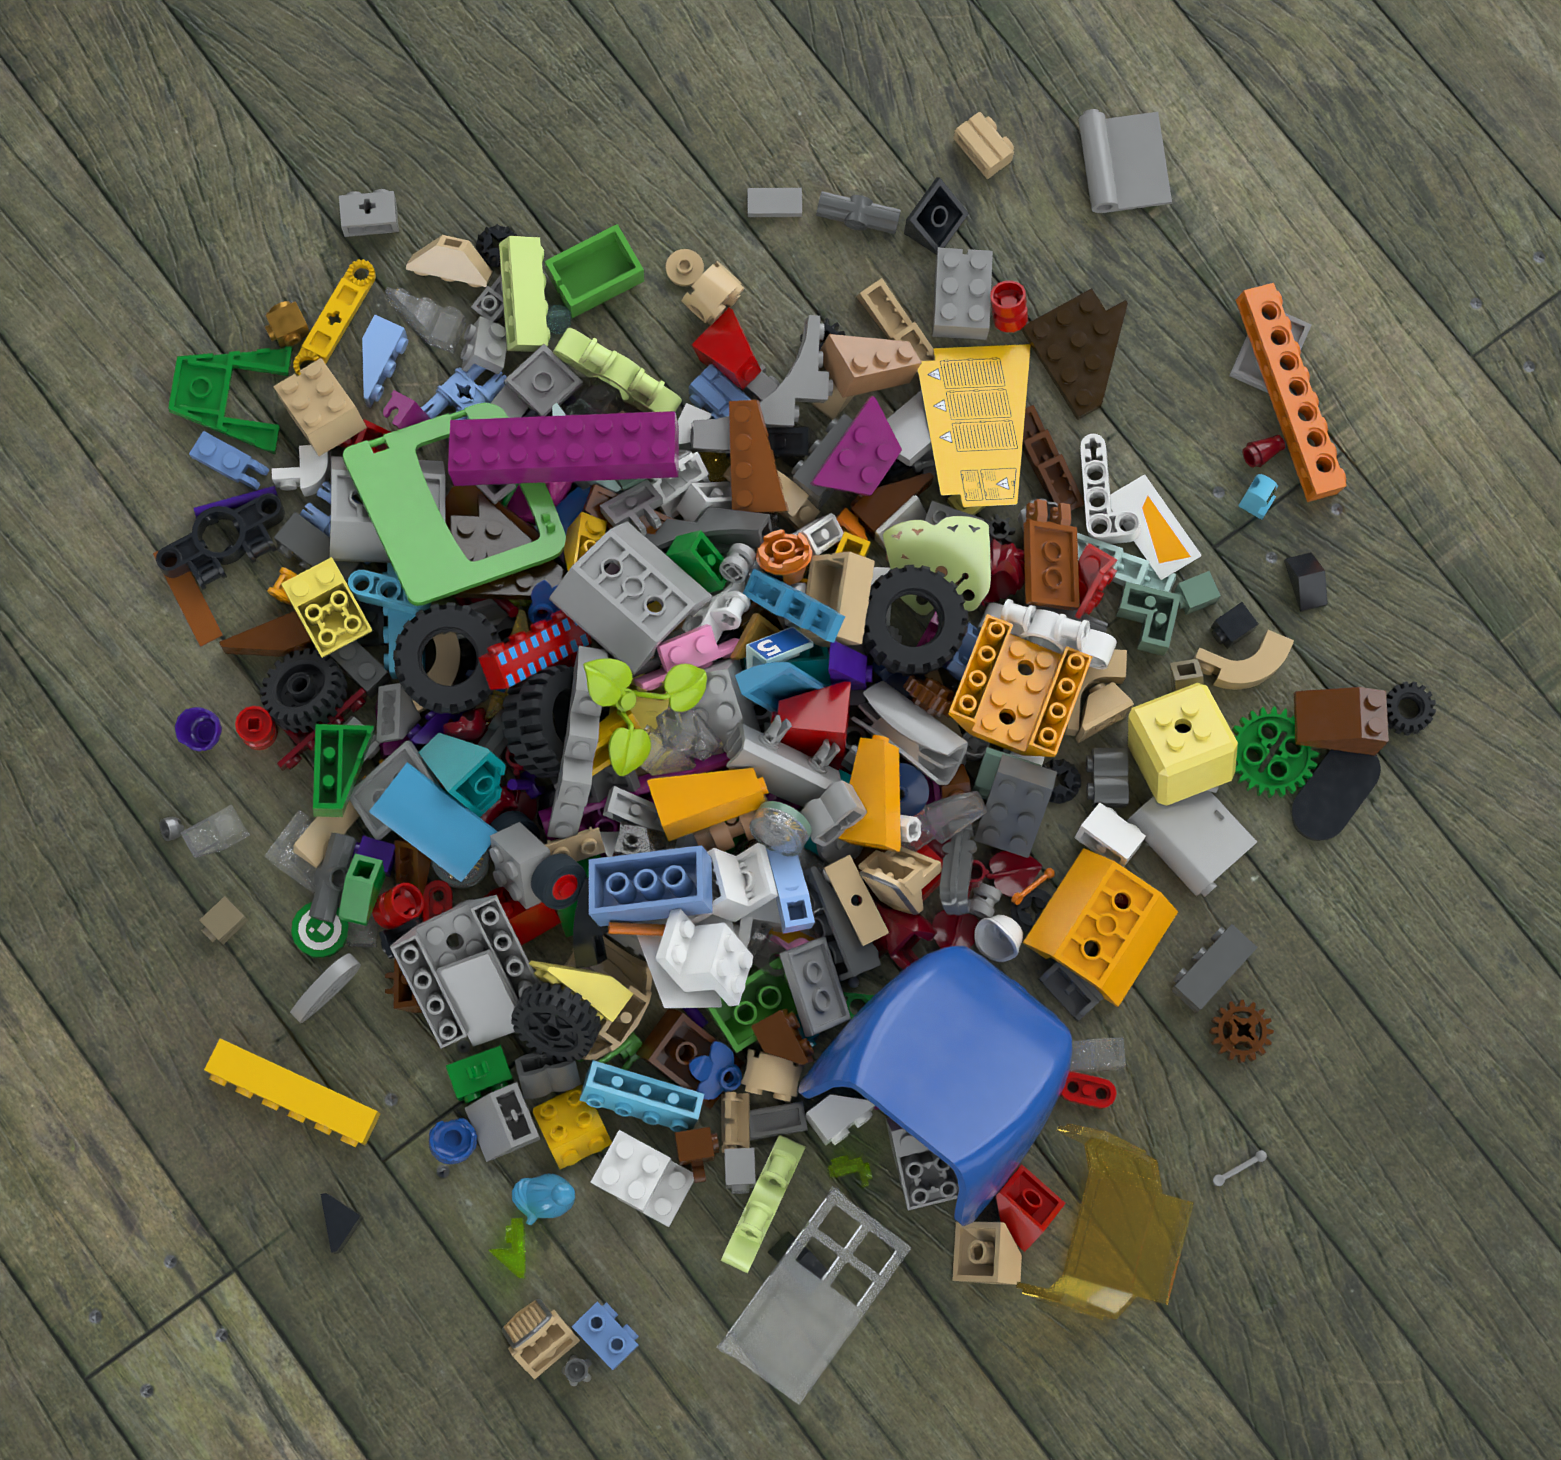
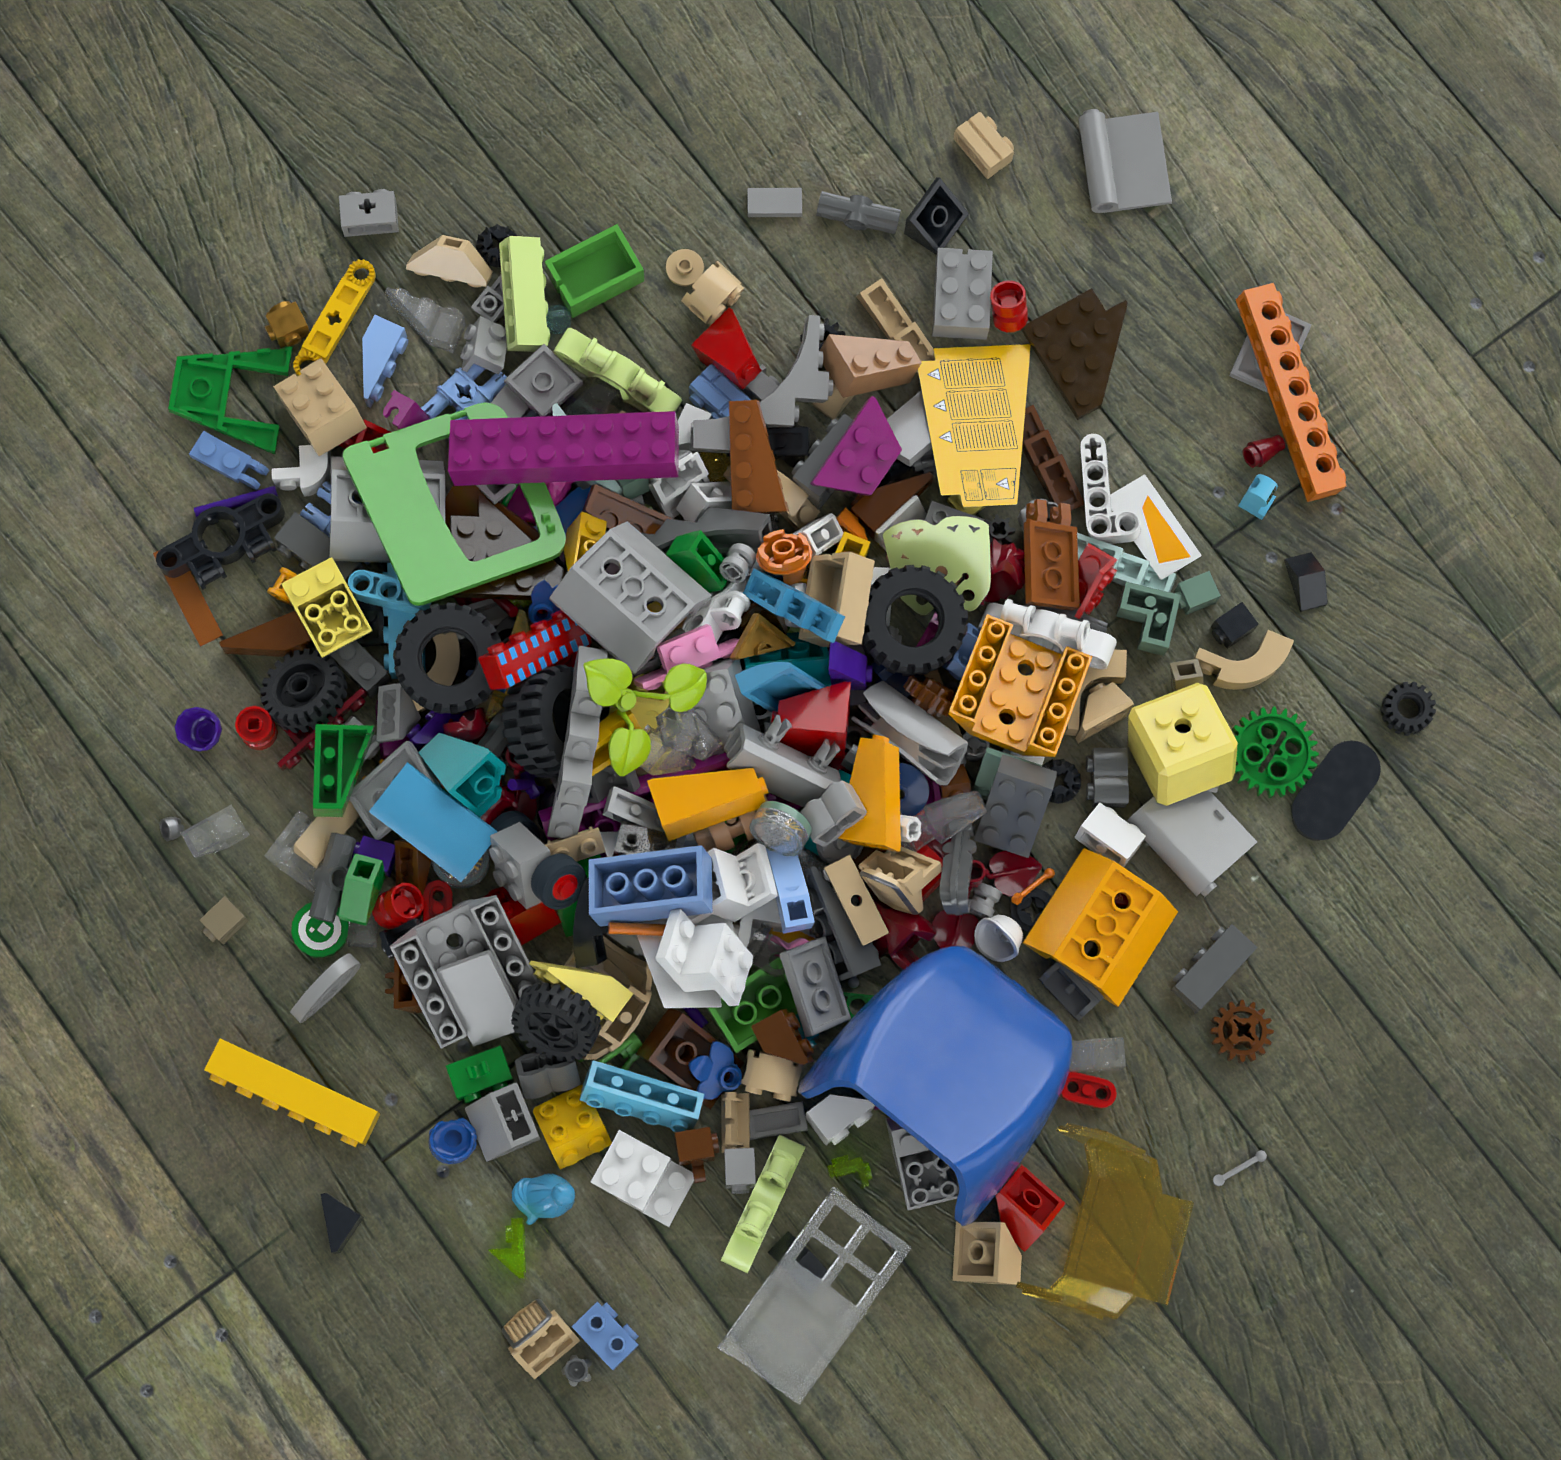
(633, 504): light grey hinge -> none
(777, 647): panel -> none
(1342, 719): reddish brown slope -> none

